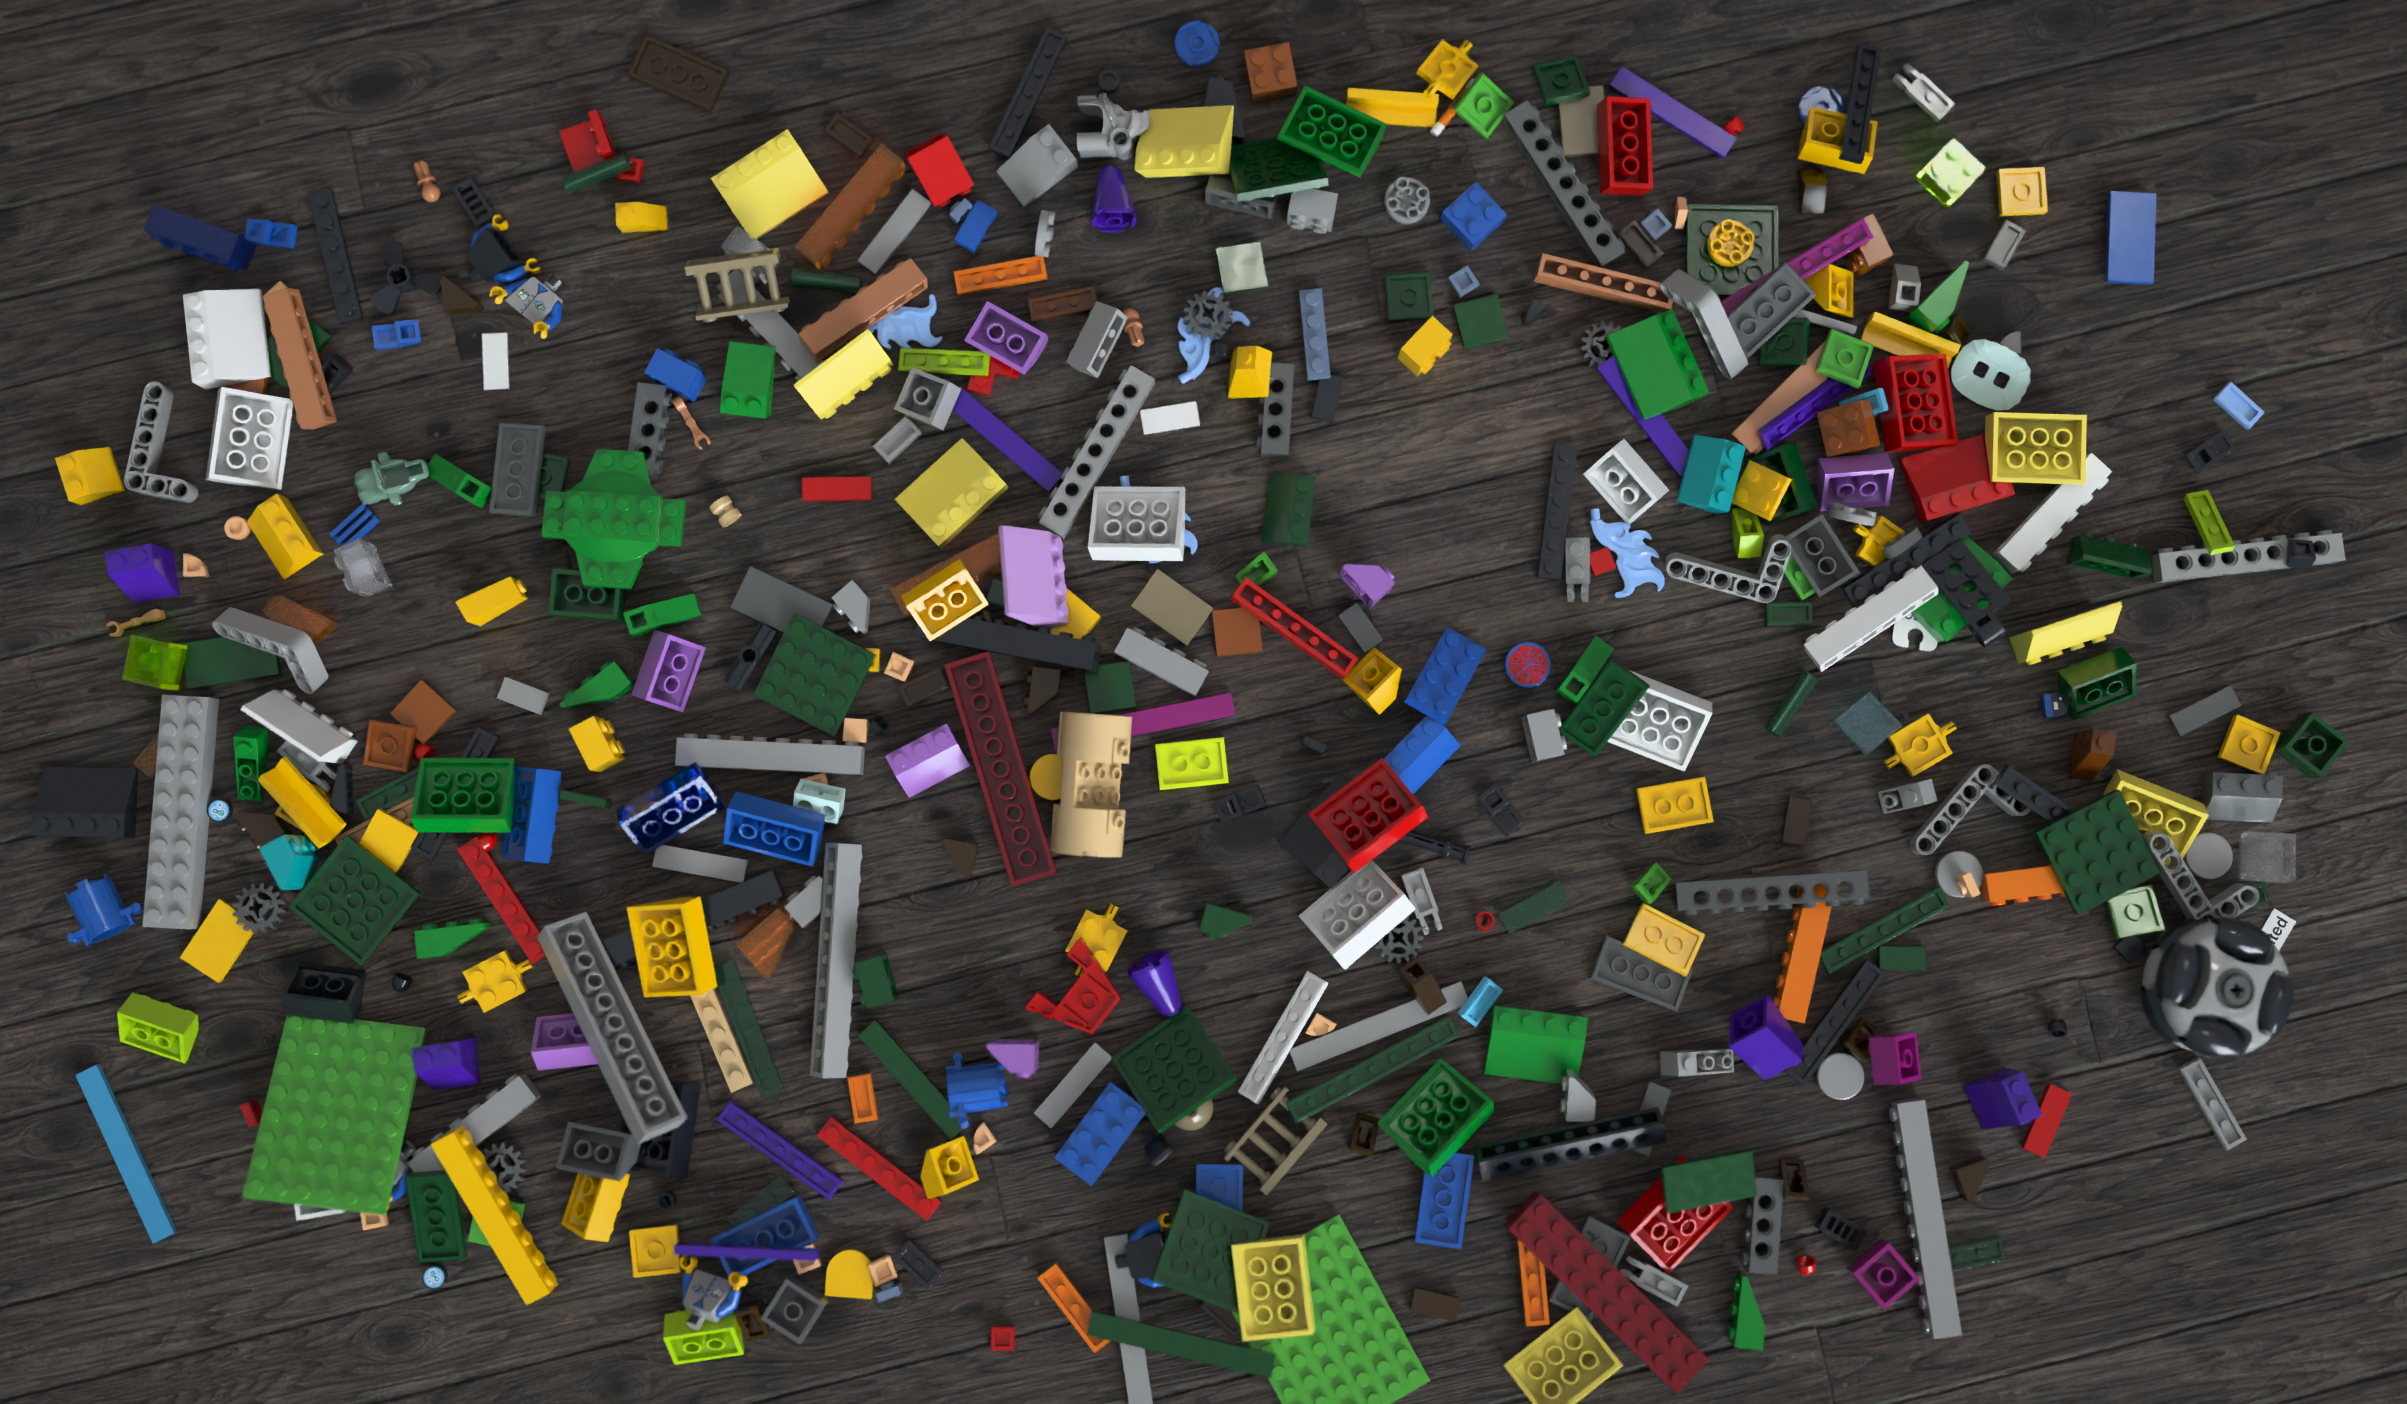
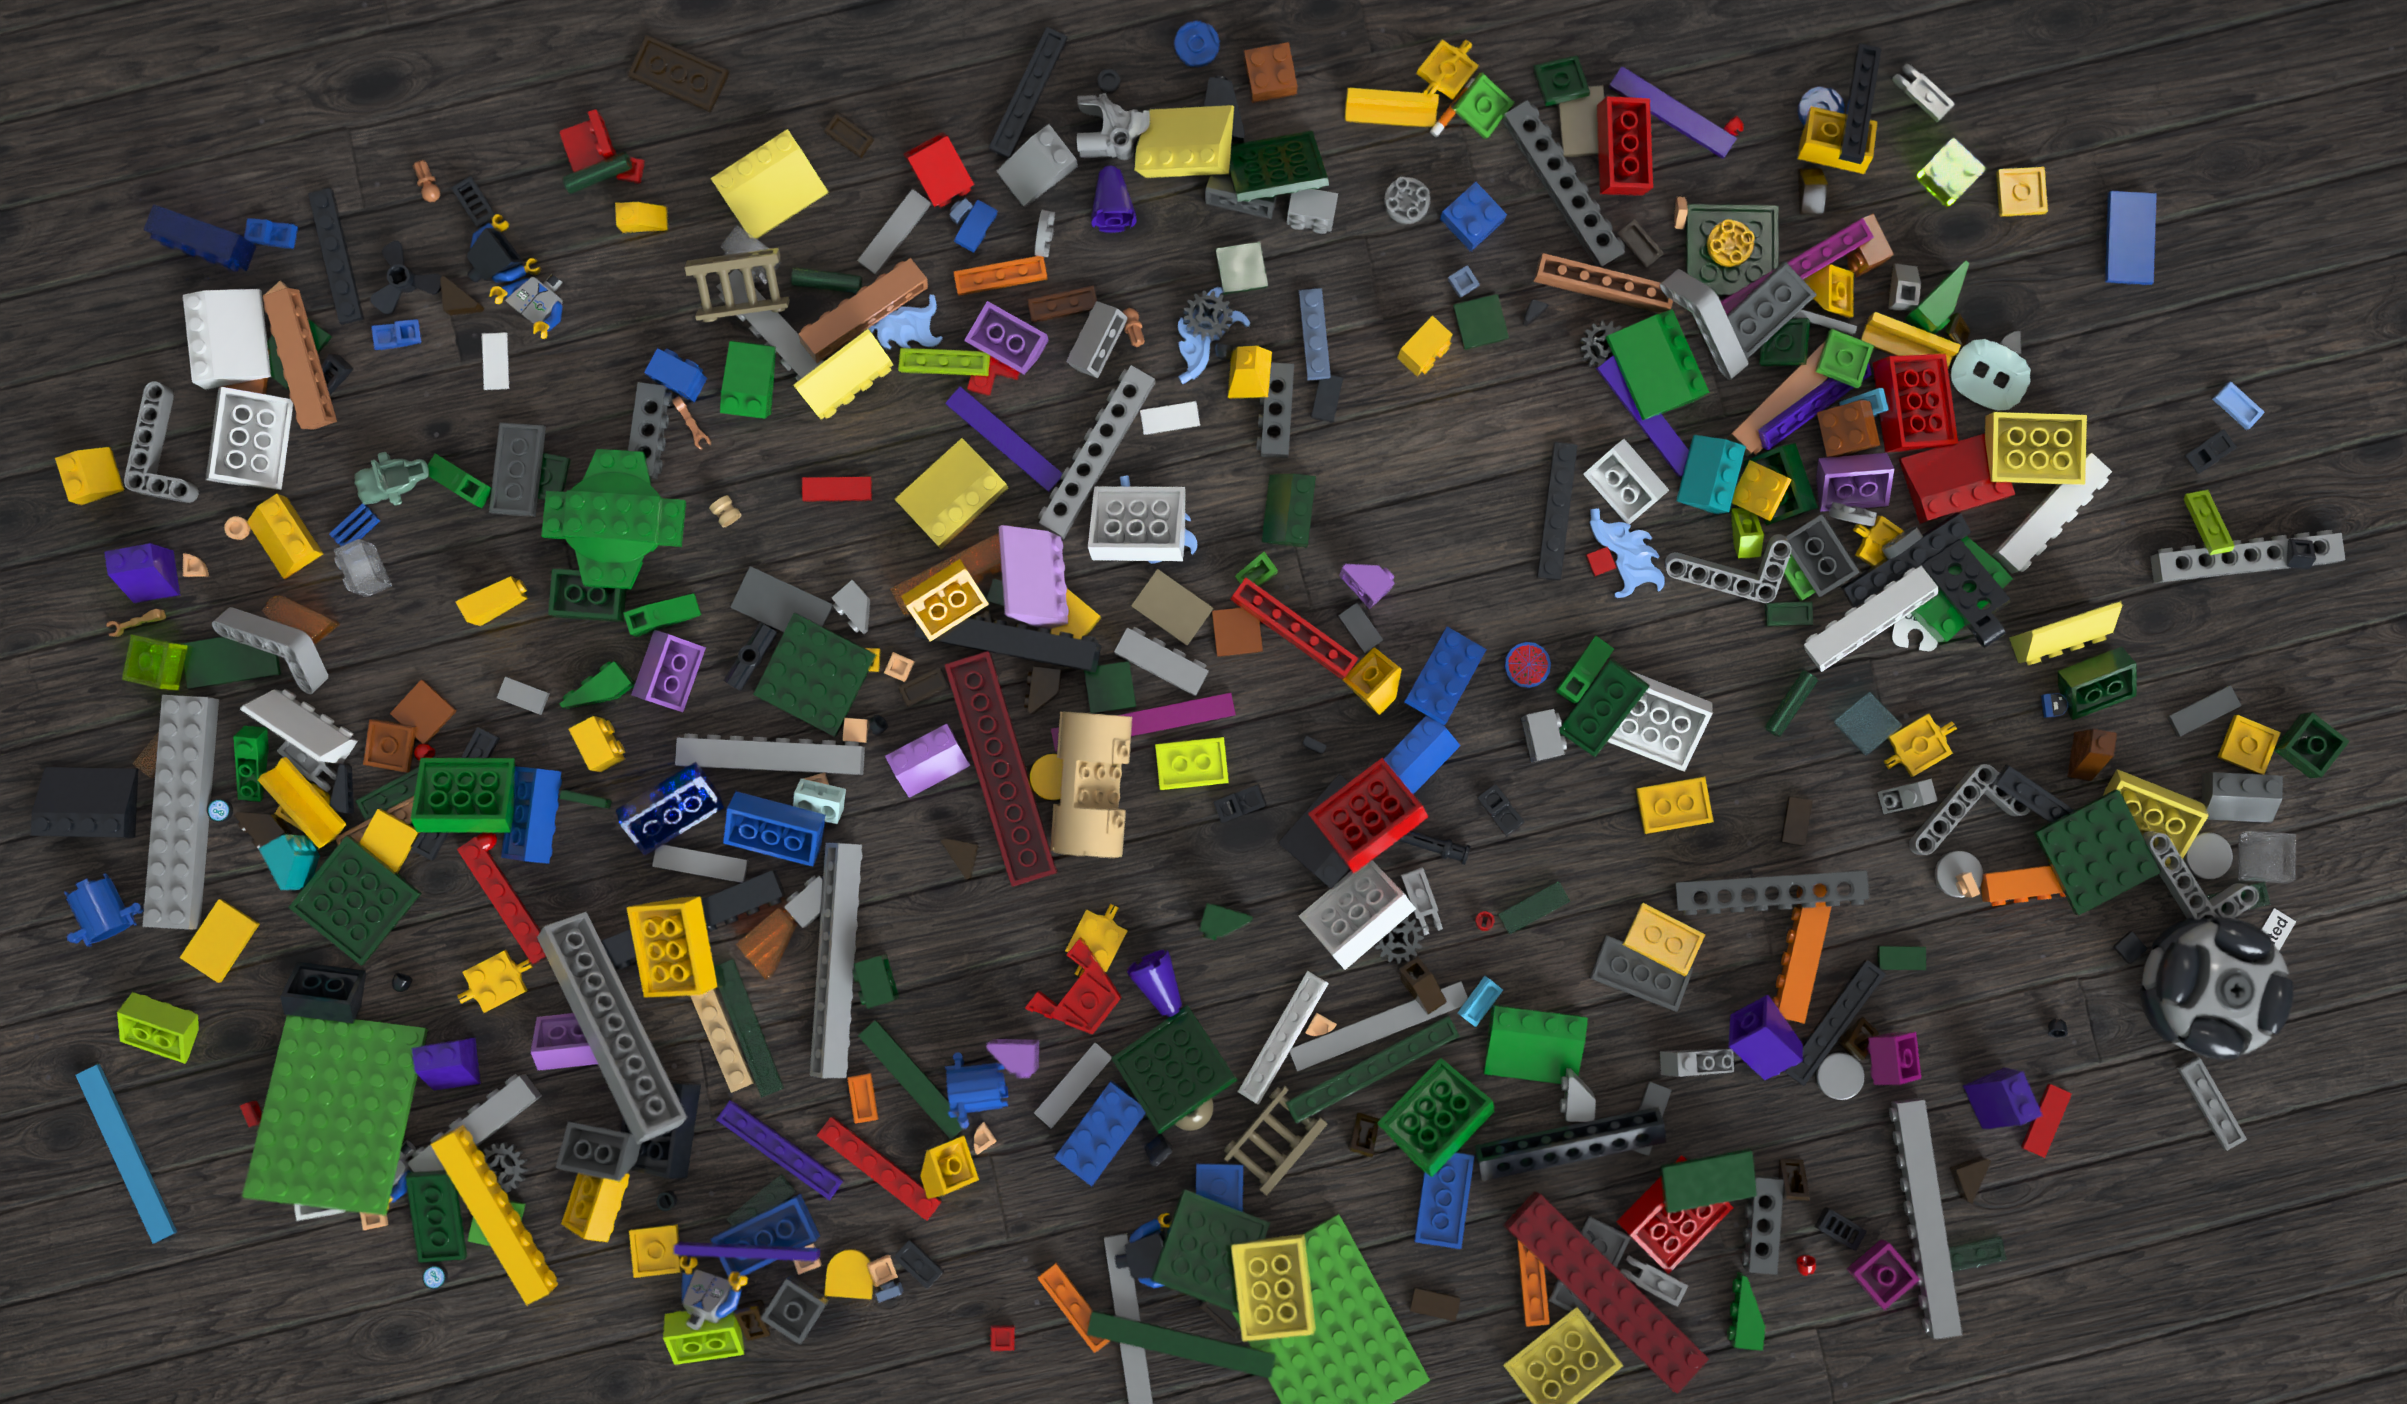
(249, 910): dark grey gear -> none
(443, 941): green slope -> none
(850, 207): clear orange brick -> none
(897, 439): light grey tile -> none
(927, 398): light grey brick -> none
(1332, 131): green slope -> none
(1409, 296): dark green tile -> none
(1578, 567): light grey hinge -> none
(1651, 883): bright green slope -> none
(1656, 225): sand blue plate -> none
(1883, 929): dark green tile -> none
(2004, 245): tile -> none
(2109, 556): dark green slope -> none
(2135, 912): tile -> none

